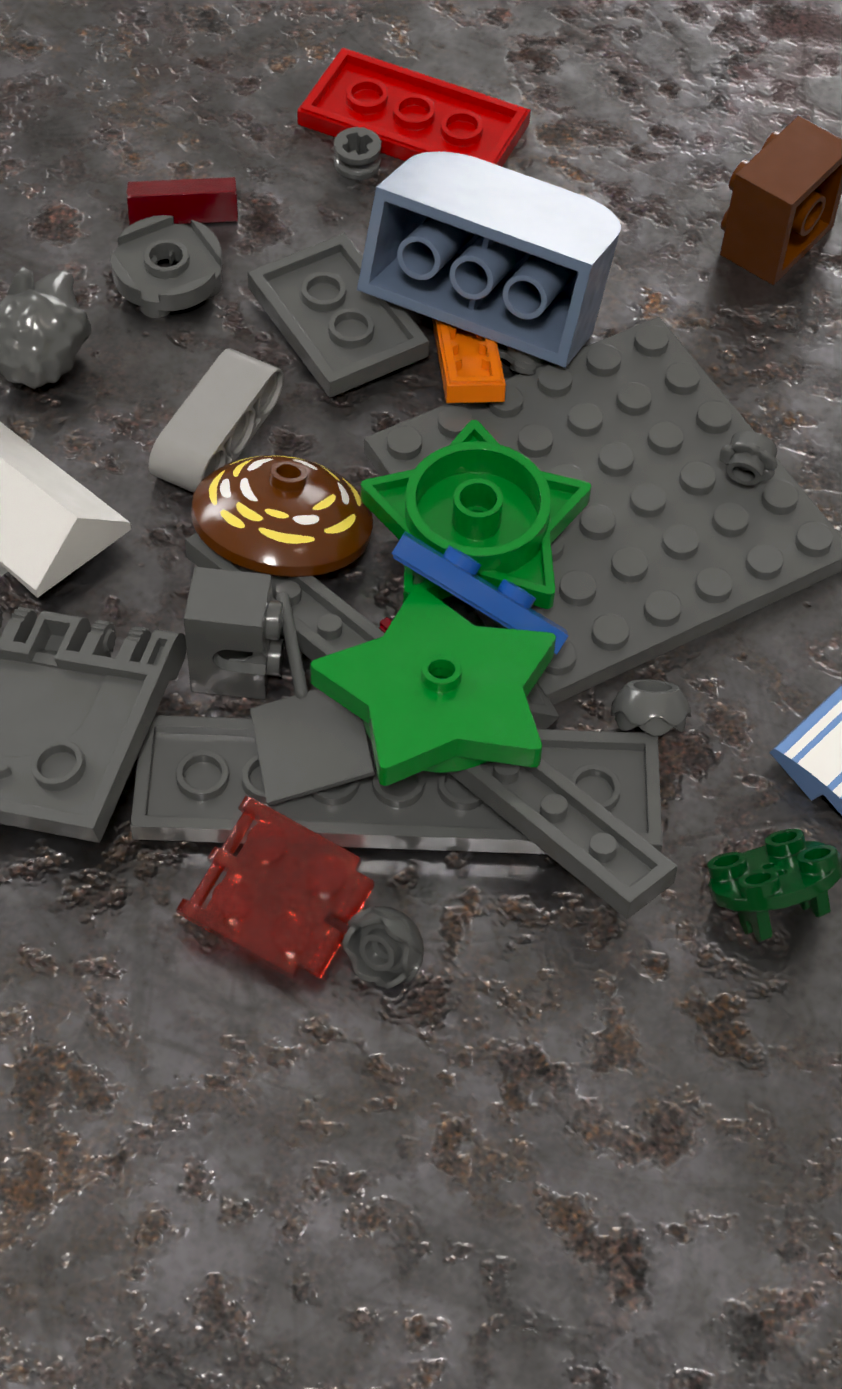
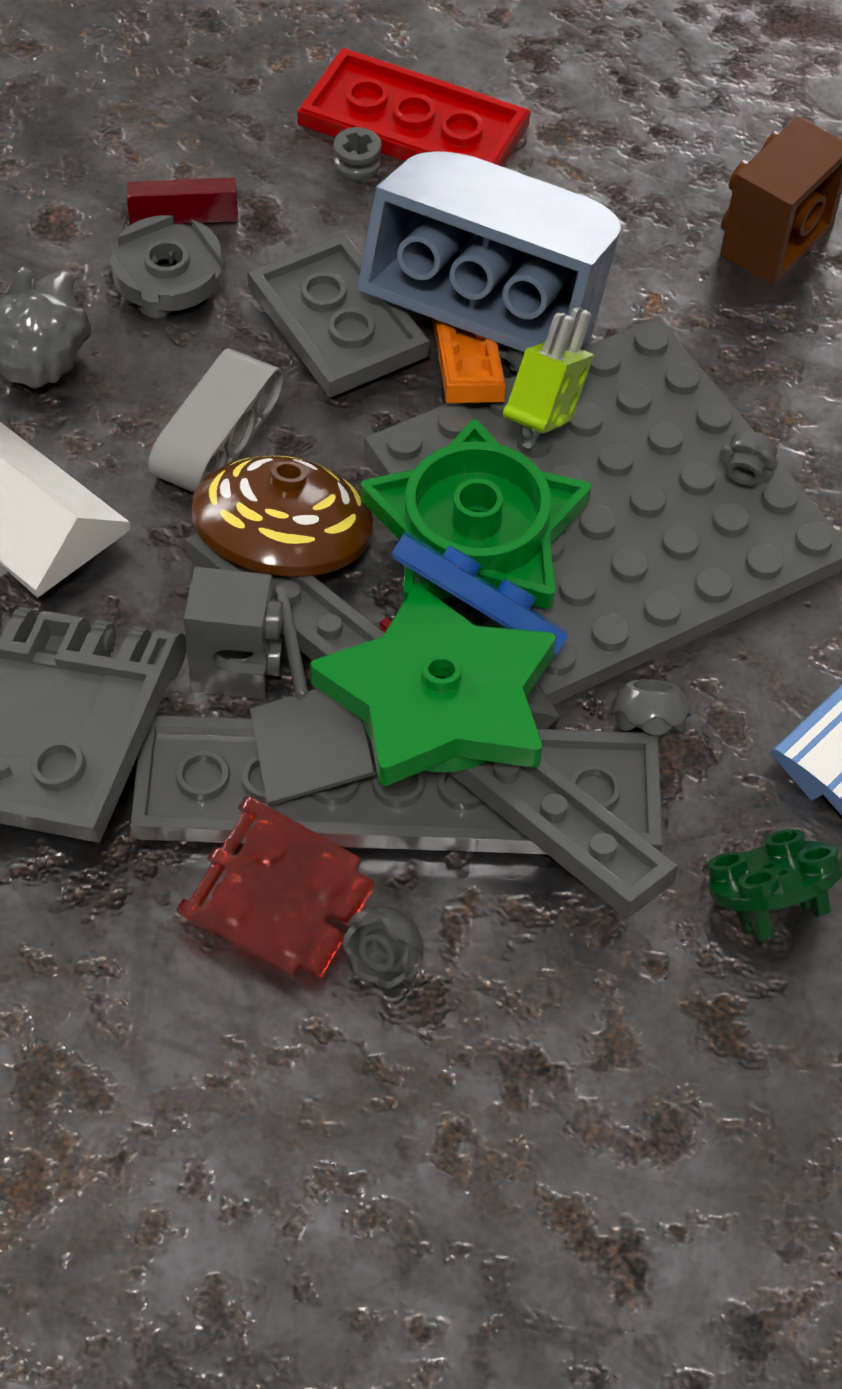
(551, 377): none -> lime piece

